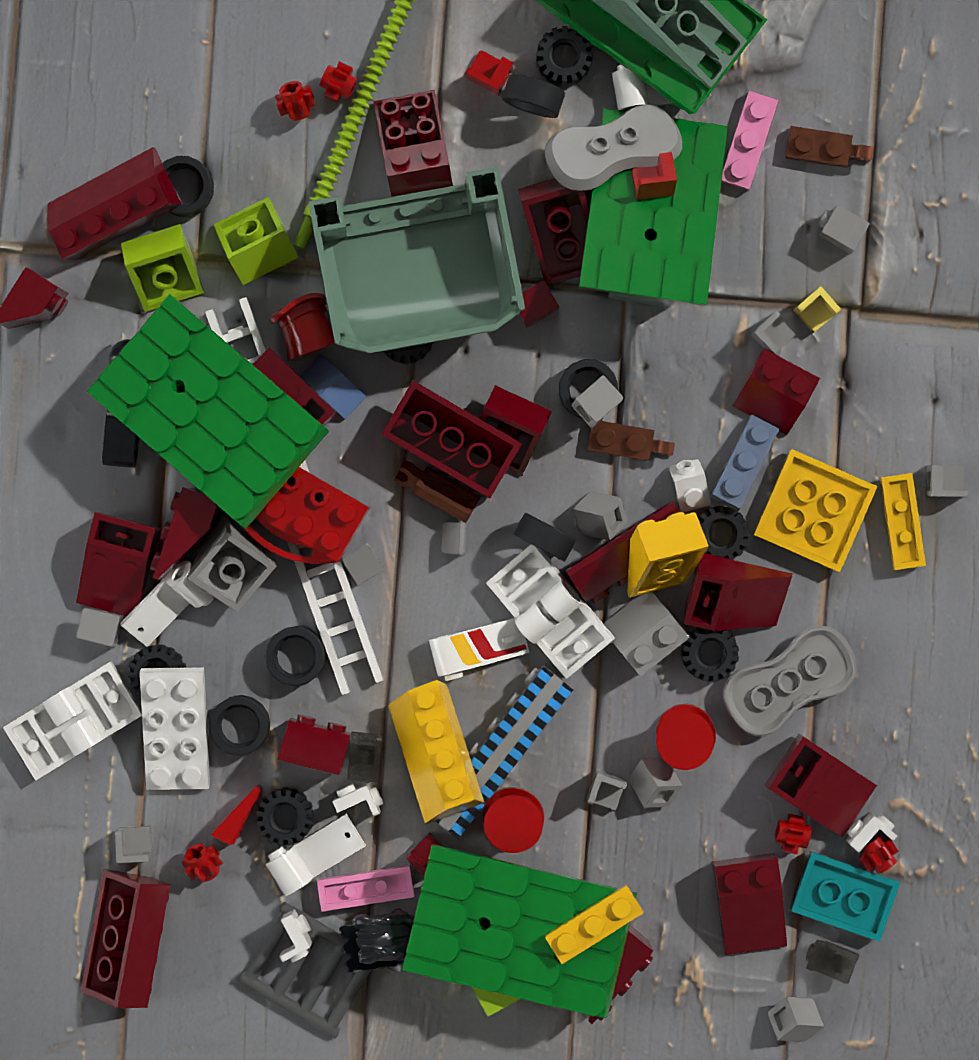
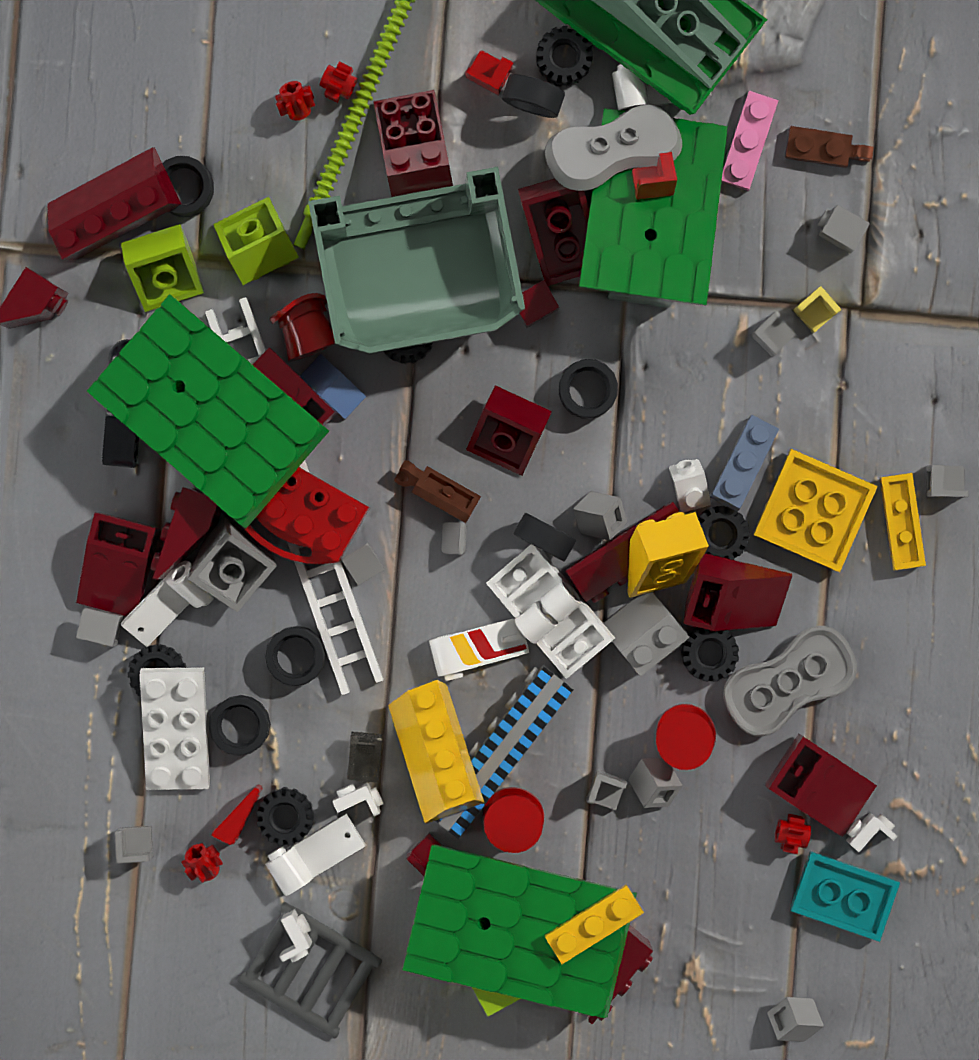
(73, 720): white plate -> none
(125, 939): dark red slope -> none
(315, 744): dark red slope -> none
(365, 888): bright pink plate -> none
(377, 941): black piece -> none
(451, 439): dark red slope -> none
(597, 401): light grey panel -> none
(627, 441): copper plate -> none
(750, 903): dark red slope -> none
(775, 391): dark red slope -> none
(831, 960): clear smoke bracket -> none
(879, 854): red gear -> none

